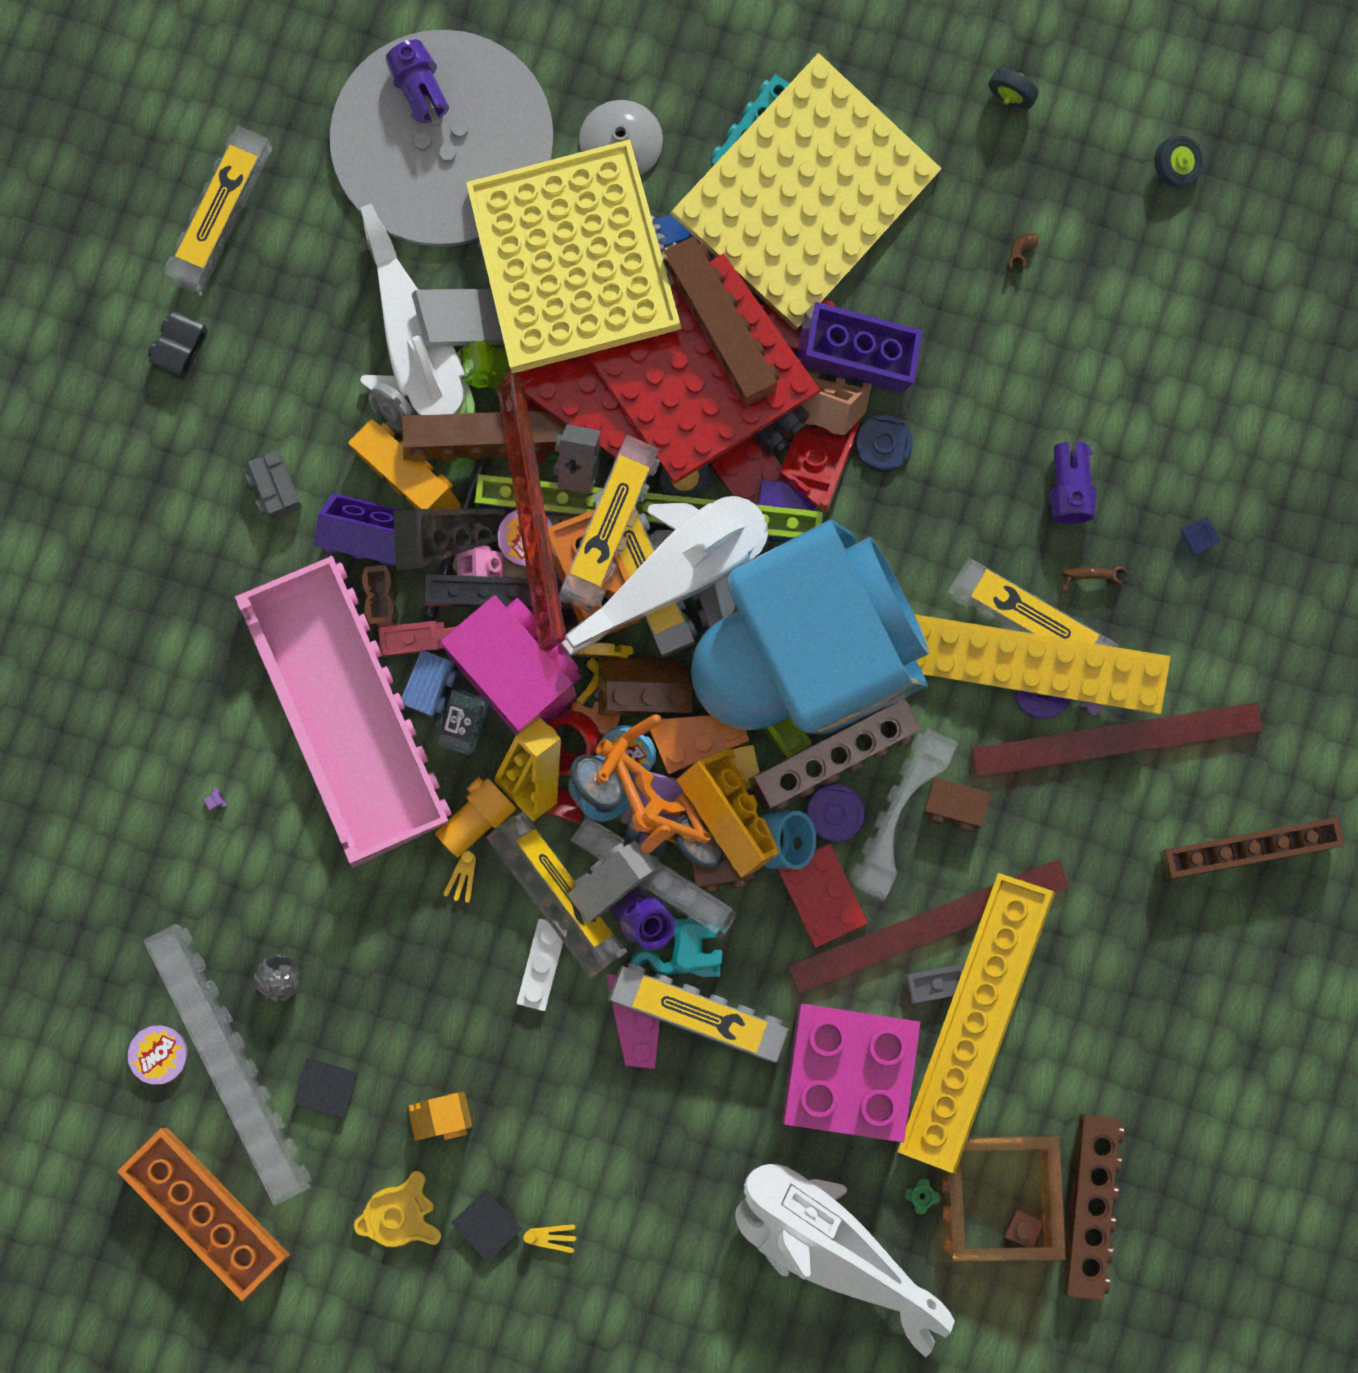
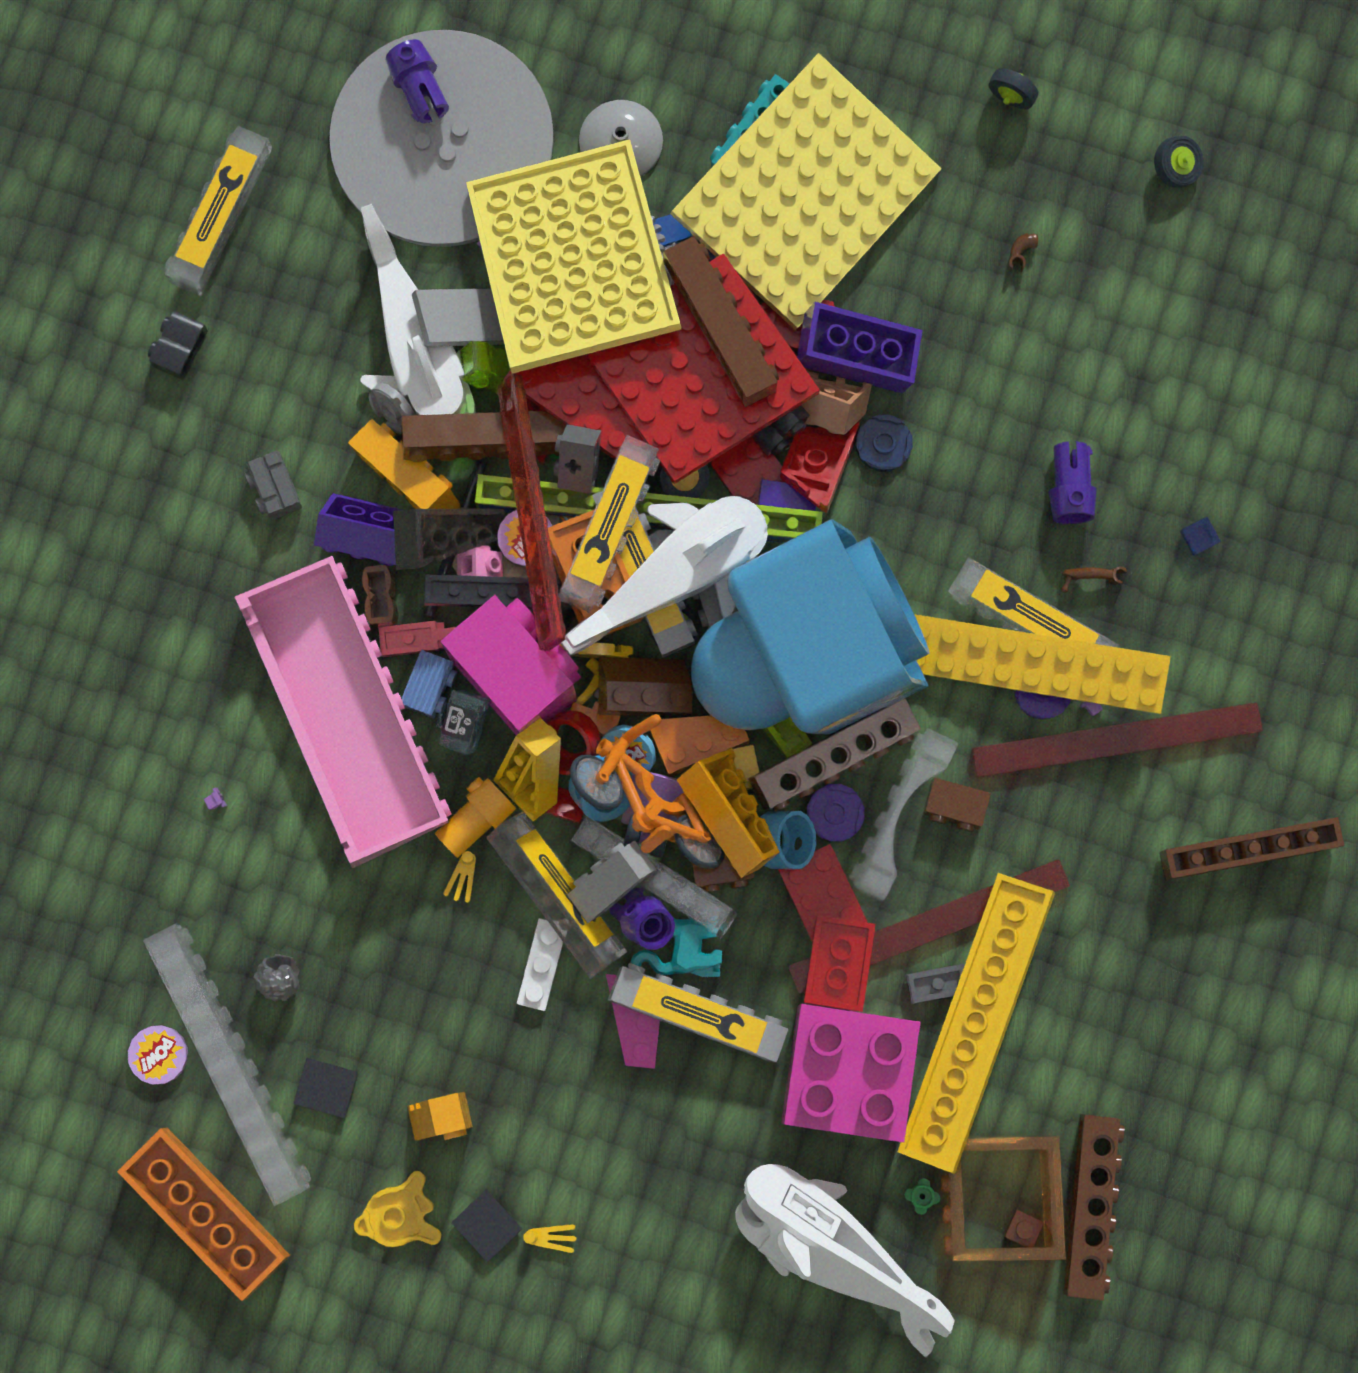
(839, 963): none -> red plate

